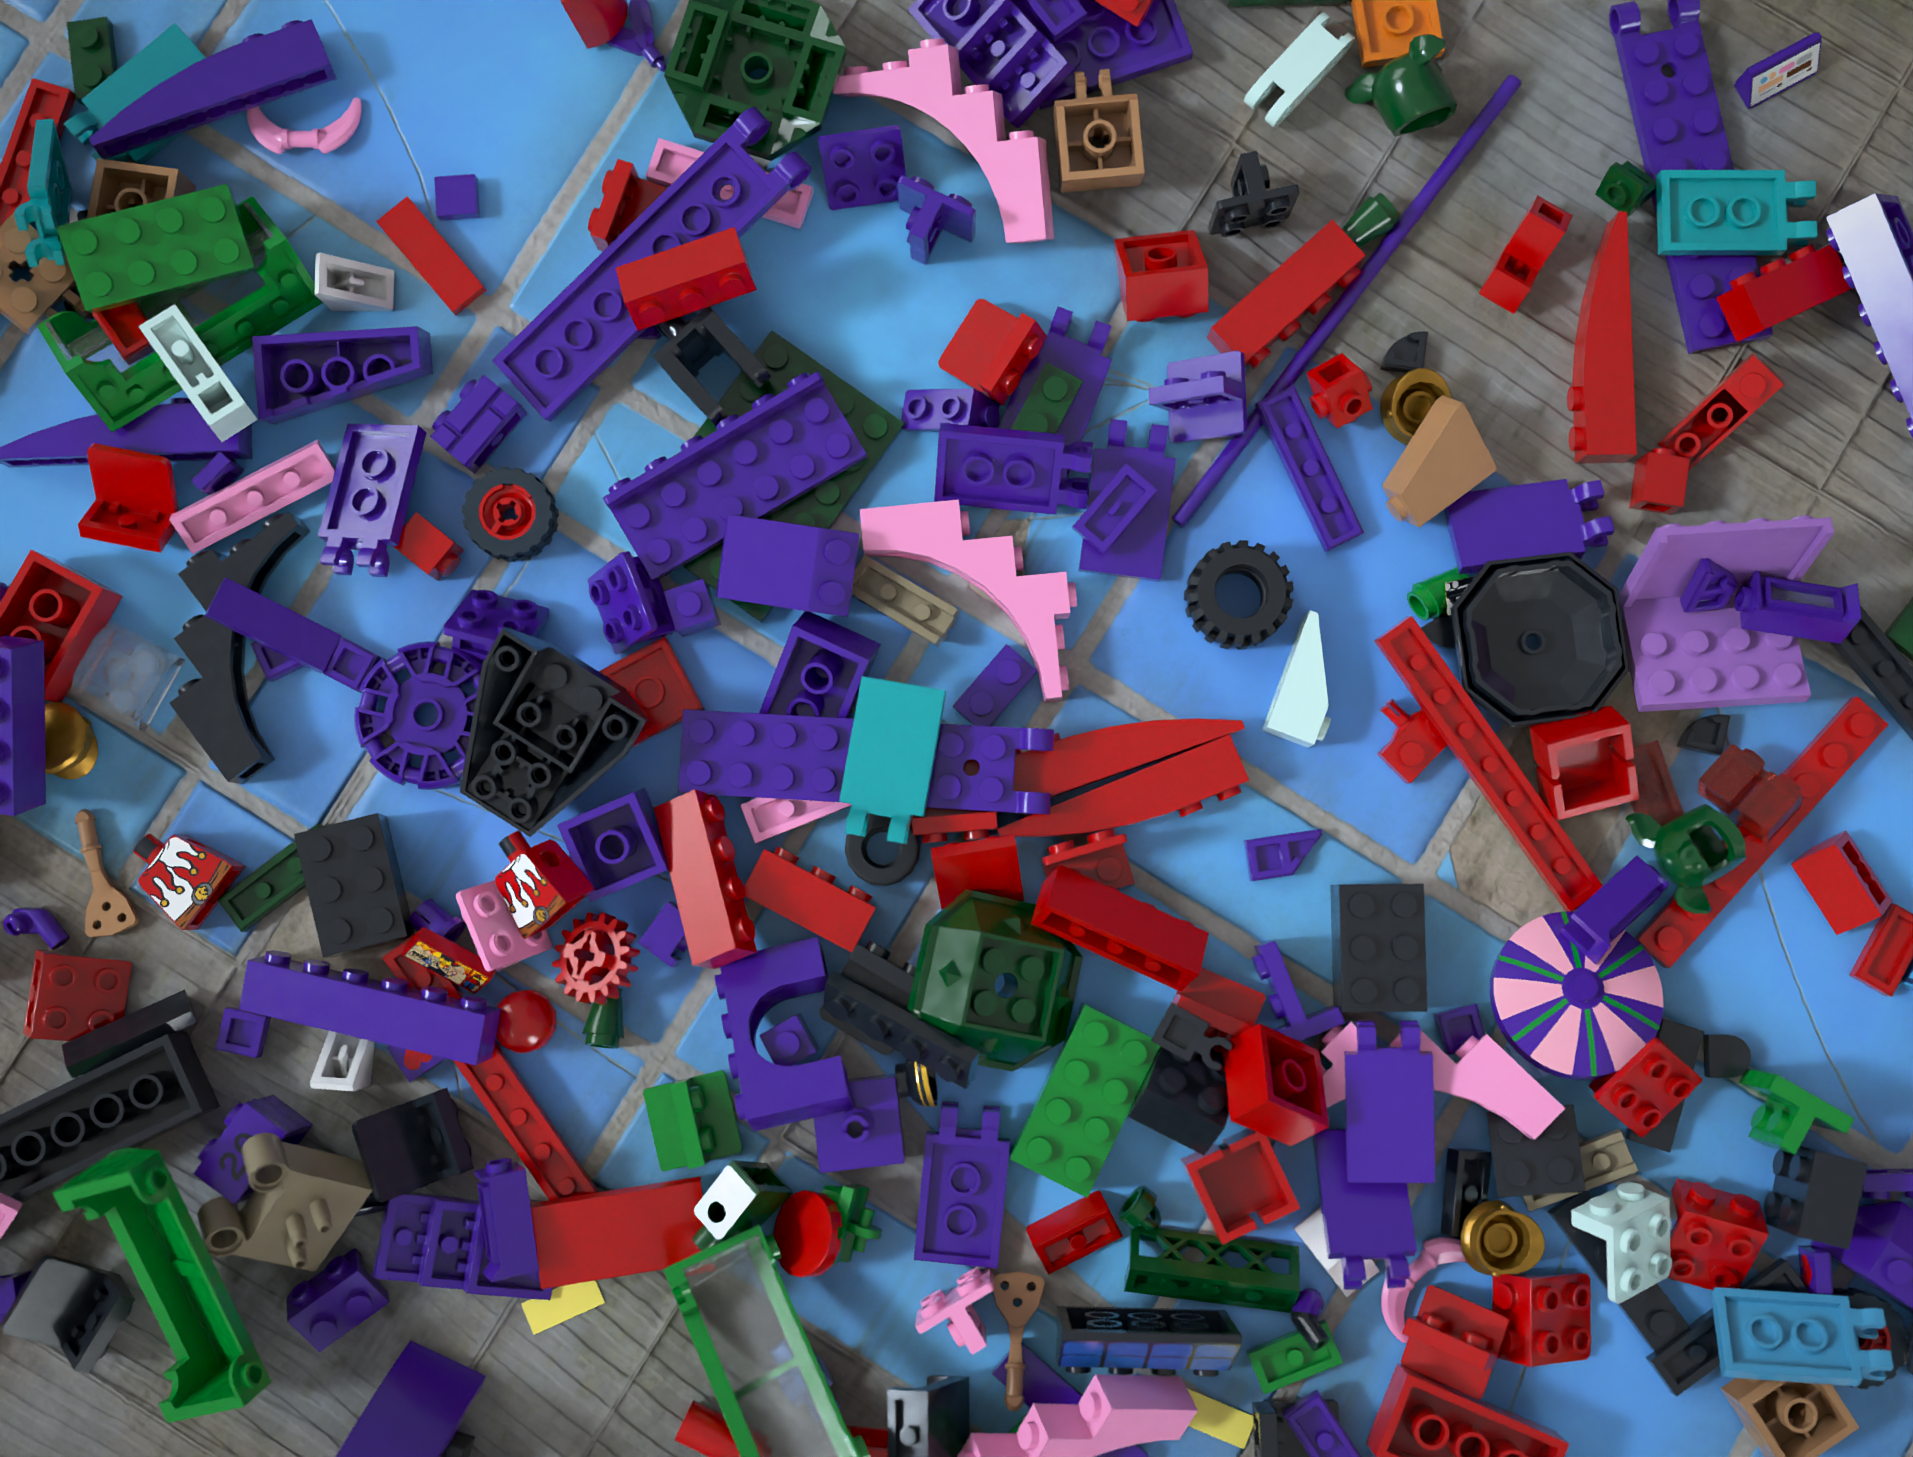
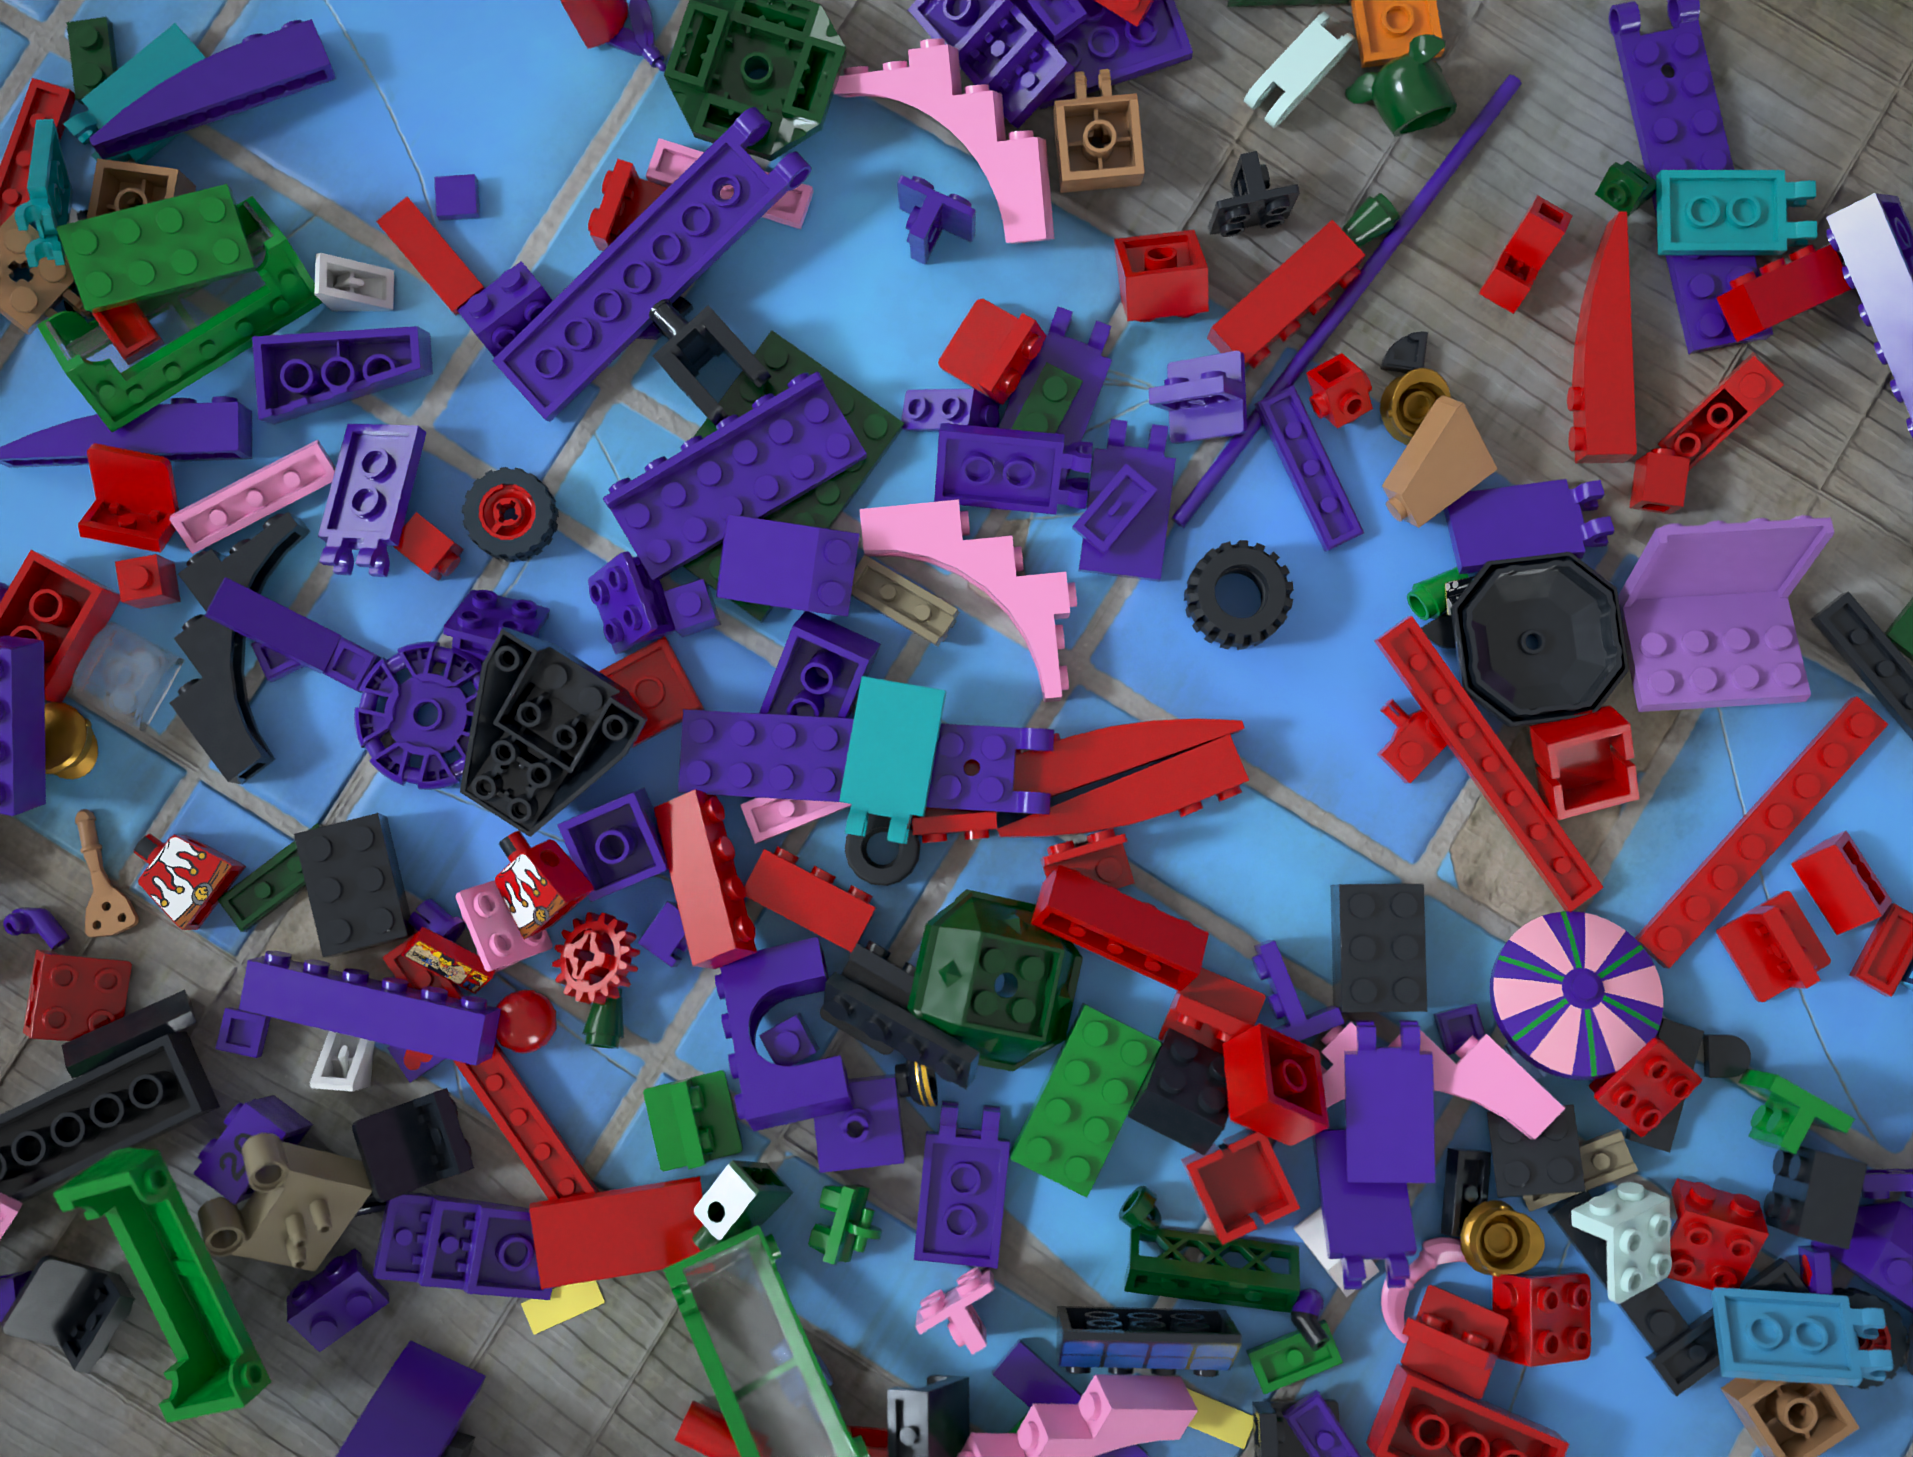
(147, 581): none -> red brick
(198, 373): light aqua slope -> none
(217, 474): dark purple tile -> none
(324, 139): bright pink piece -> none
(477, 423): dark purple brick -> none
(505, 307): none -> dark purple bracket
(506, 1220): dark purple window -> none
(685, 279): red brick -> none
(808, 1234): red tile -> none
(862, 166): dark purple bracket -> none
(979, 866): red tile -> none
(995, 688): dark purple plate -> none
(1016, 1319): medium nougat piece -> none
(1073, 1232): red slope -> none
(1185, 1035): black plate -> none
(1278, 854): dark purple tile -> none
(1301, 695): light aqua slope -> none
(1614, 908): dark purple window -> none
(1655, 784): clear red plate -> none
(1691, 851): dark green piece -> none
(1706, 735): black tile -> none
(1708, 588): dark purple tile -> none
(1762, 809): clear red piece -> none
(1774, 947): none -> red bracket
(1780, 71): slope -> none
(1798, 608): dark purple window -> none

